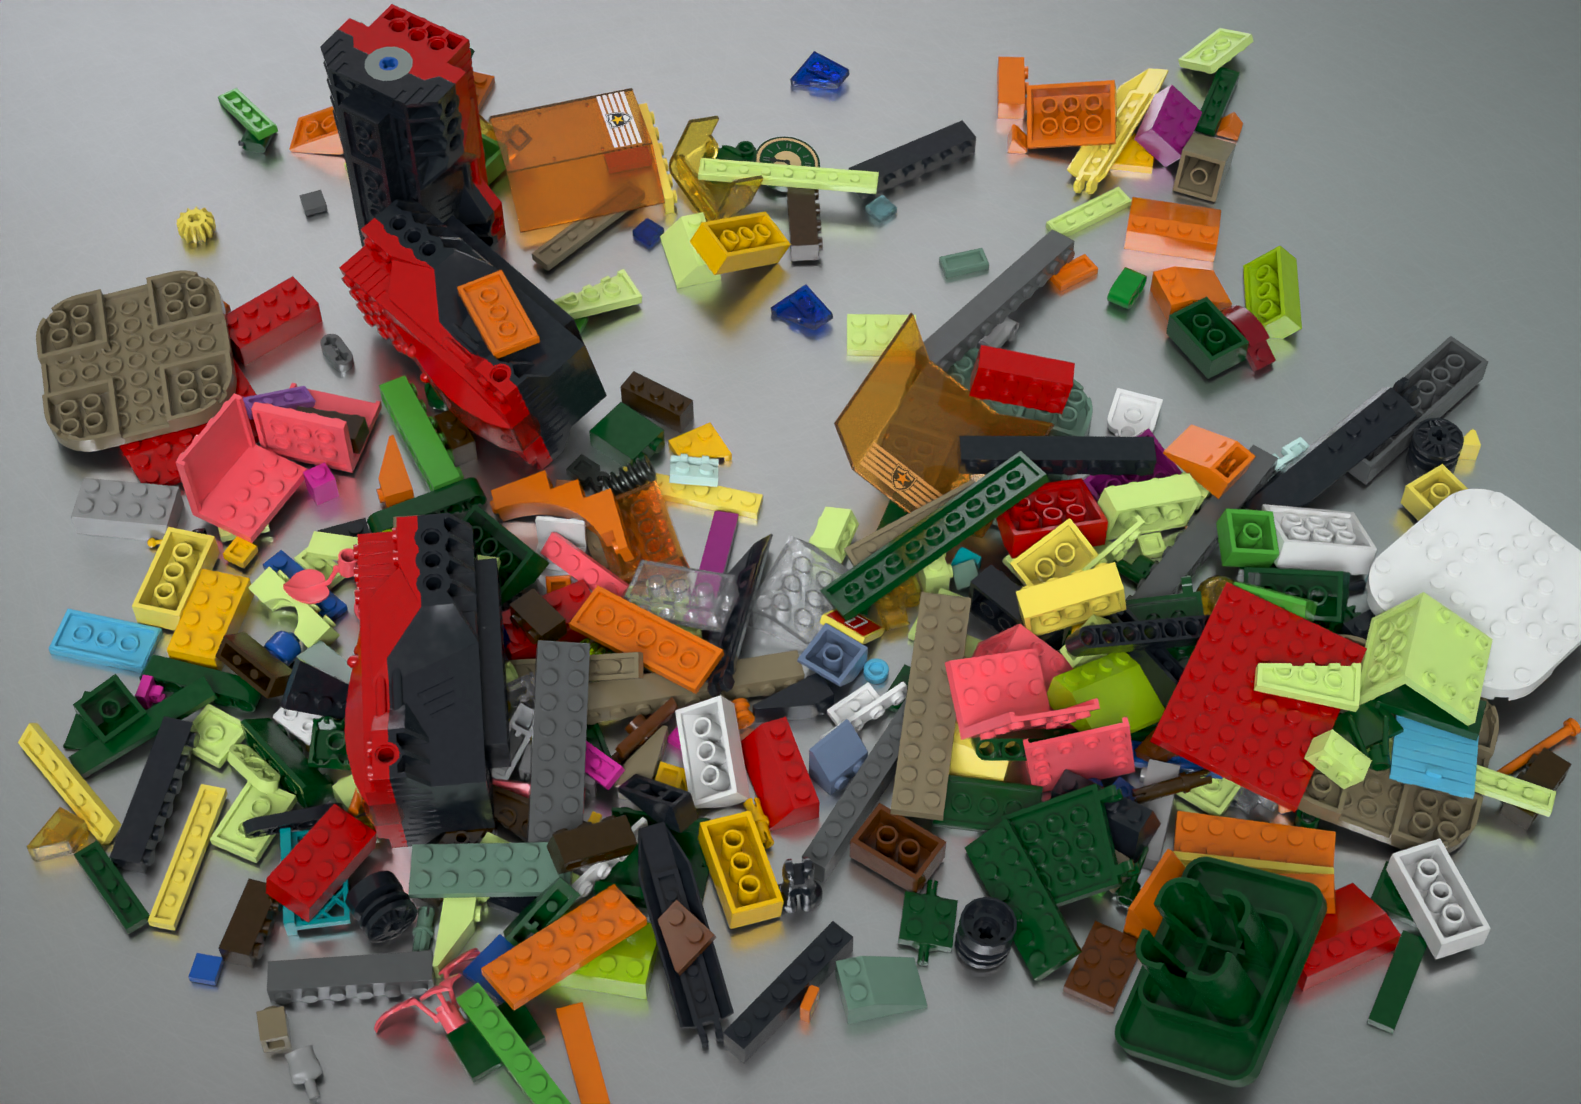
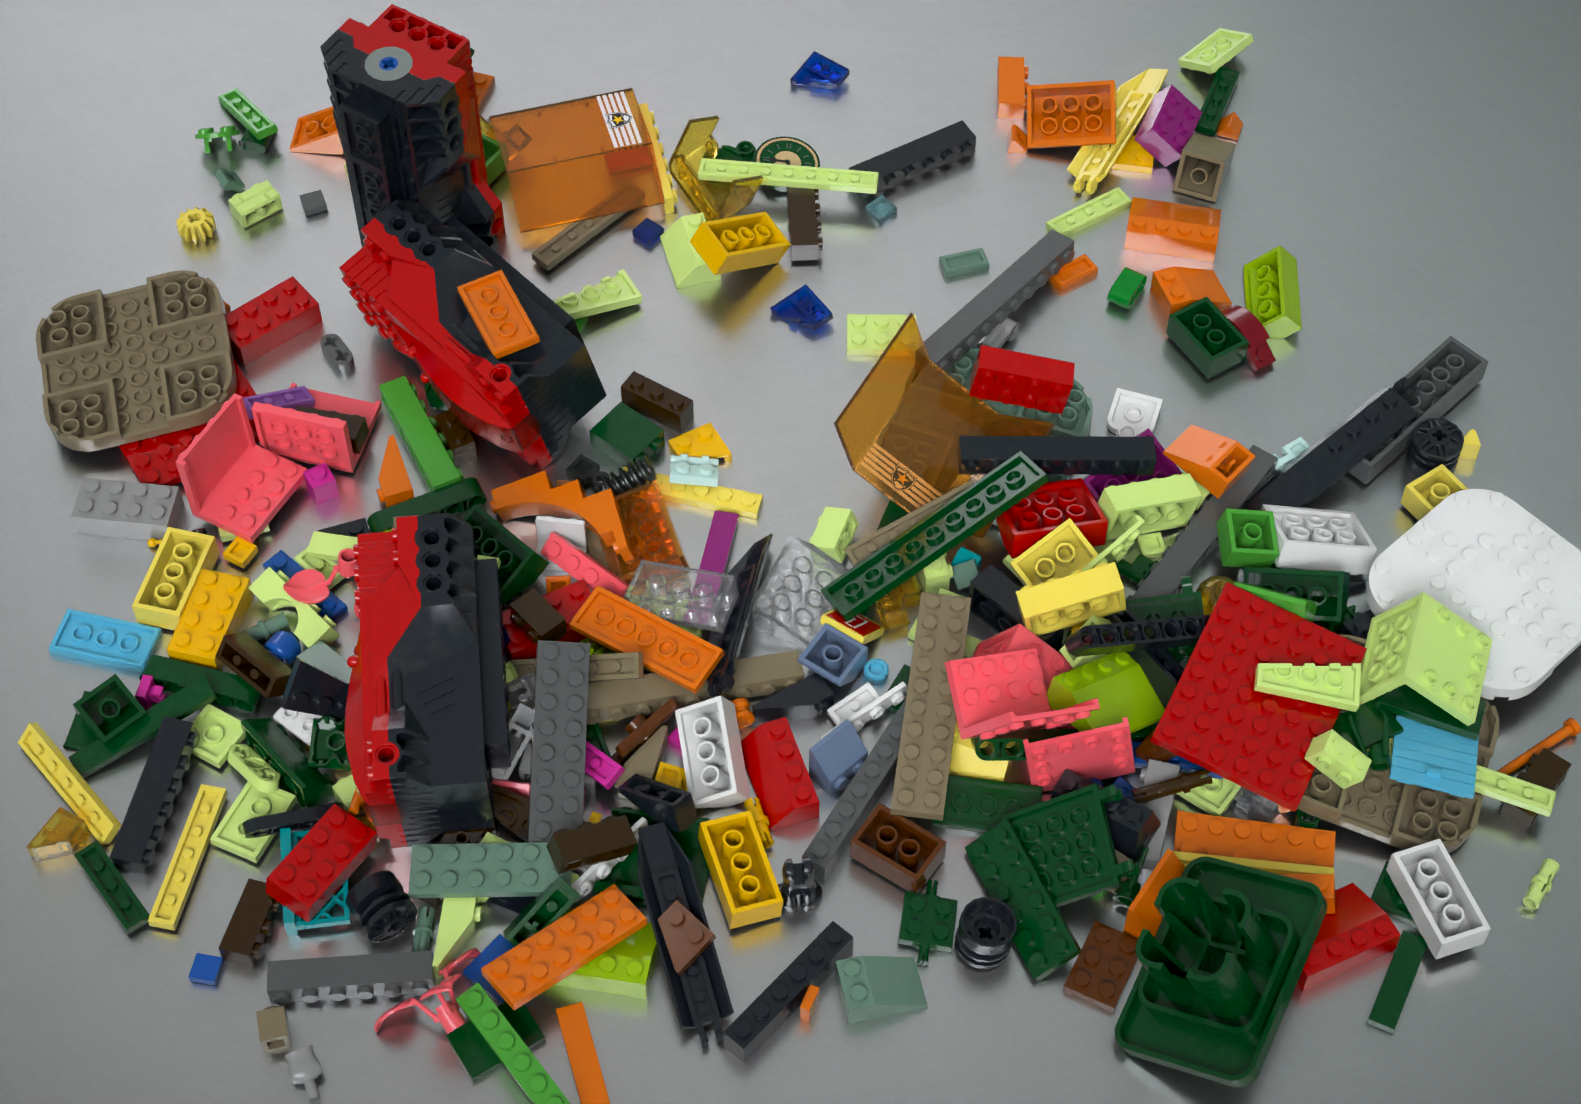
(209, 133): none -> bright green plate
(229, 180): none -> sand green plate
(255, 204): none -> yellowish green brick
(268, 627): none -> sand green pin
(1541, 884): none -> yellowish green pin

